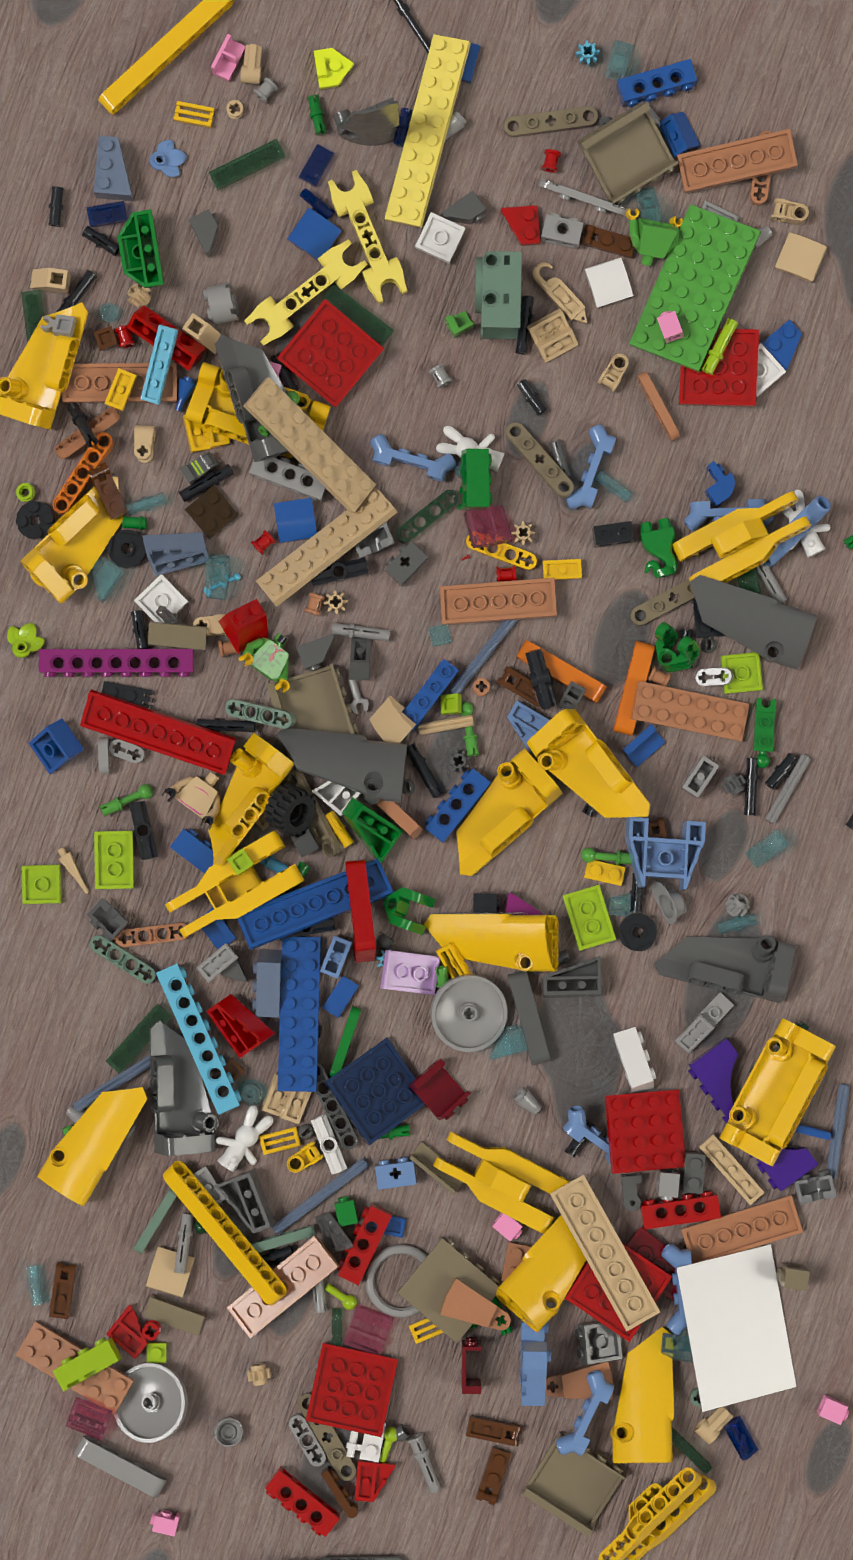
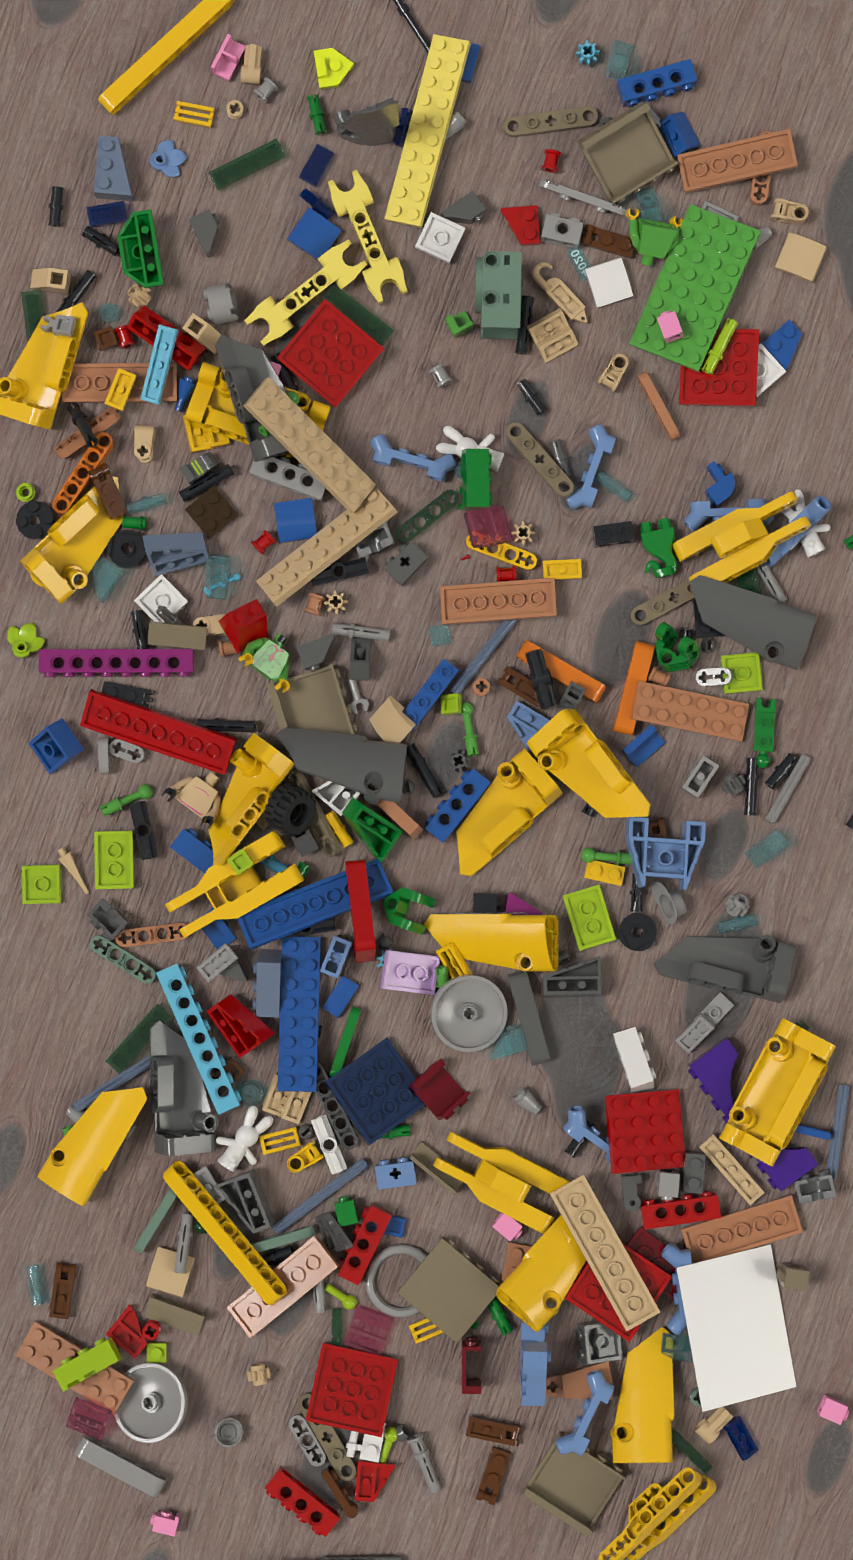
(260, 713): sand green beam -> none
(446, 724): tan axle -> none
(471, 1307): nougat piece -> none
(579, 261): none -> clear light blue sticker
(619, 905): clear light blue slope -> none

